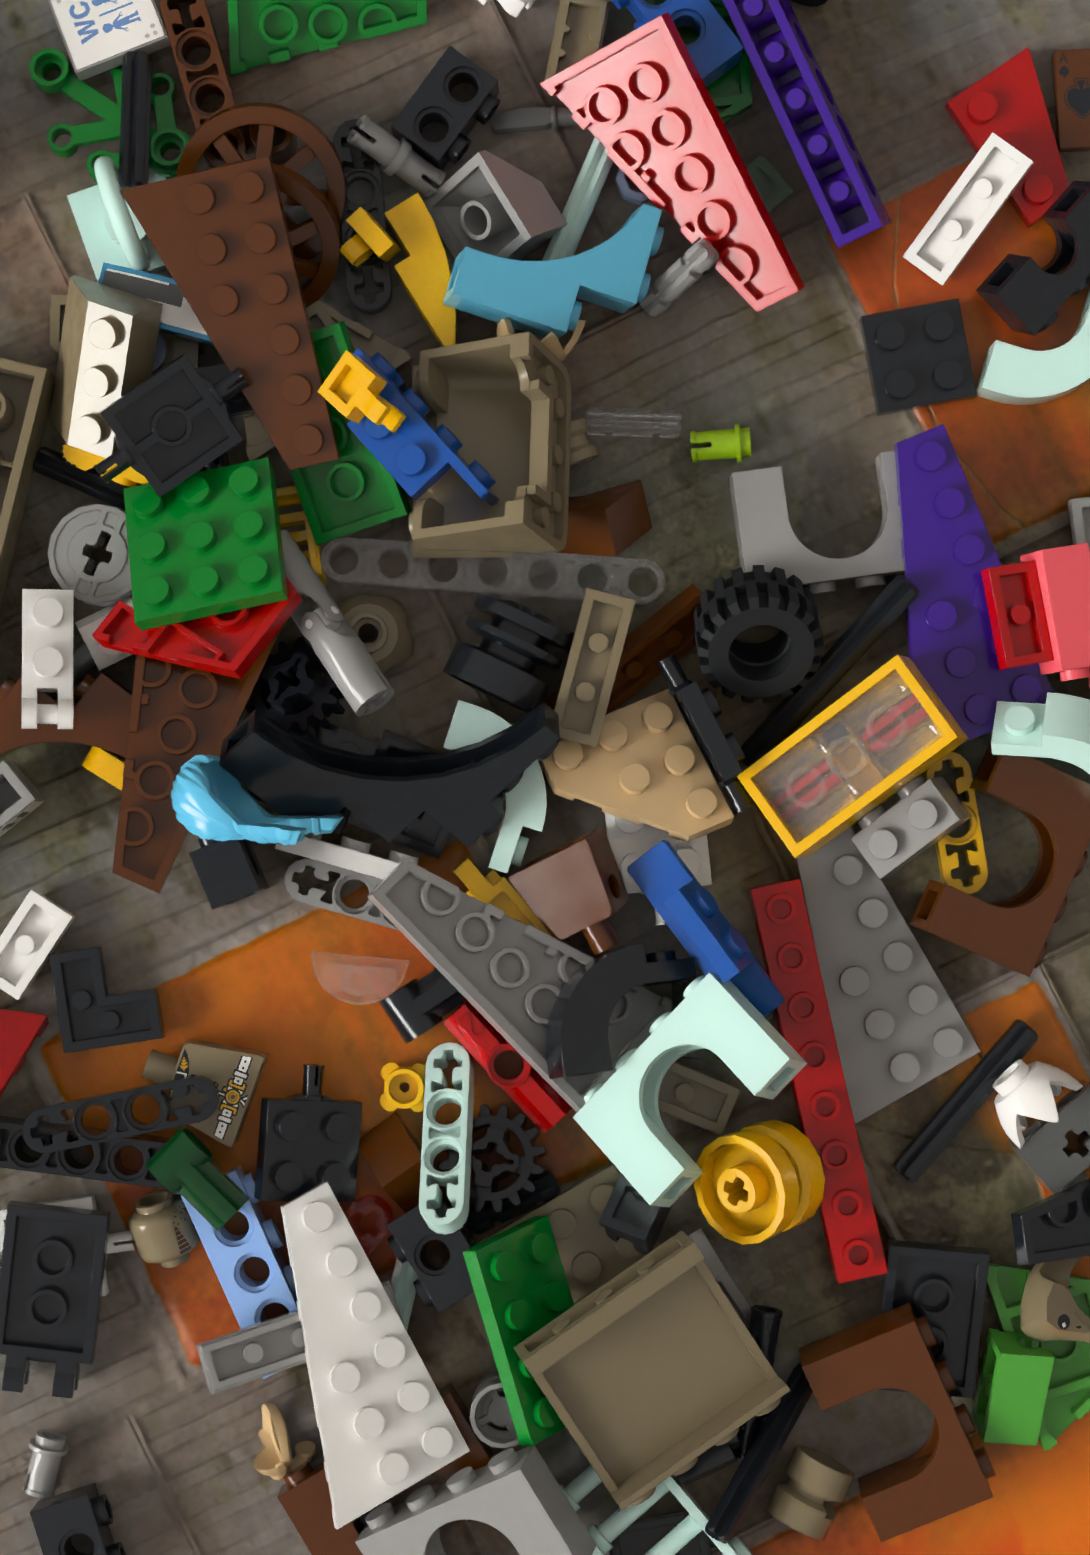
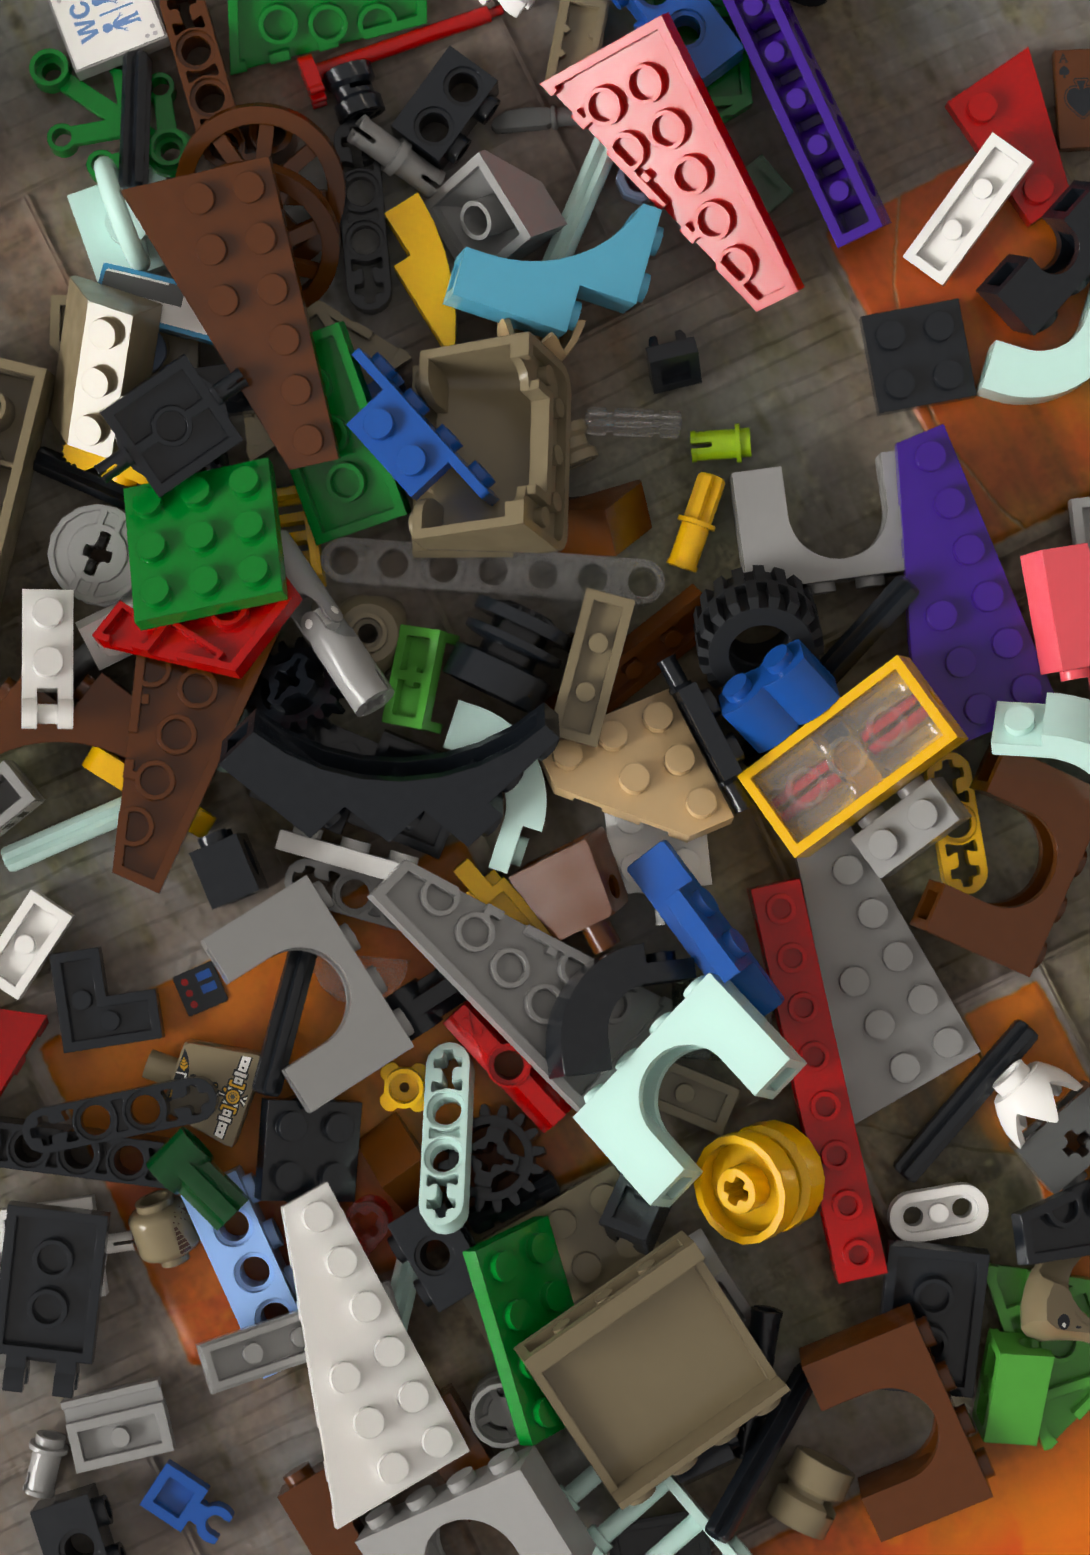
(61, 836): none -> light aqua axle
(118, 1425): none -> light grey plate
(179, 1498): none -> blue plate
(200, 988): none -> black sticker
(220, 809): medium azure hair -> none
(276, 1455): tan piece -> none
(284, 1022): none -> black axle
(313, 73): none -> red piece
(354, 90): none -> black wheel
(355, 393): yellow plate -> none
(369, 239): yellow tile -> none
(369, 1029): none -> light grey arch
(416, 677): none -> bright green hinge
(673, 363): none -> black tile
(679, 277): light grey axle -> none
(696, 522): none -> yellow axle
(778, 695): none -> blue brick
(936, 1211): none -> white plate
(1017, 615): red plate -> none

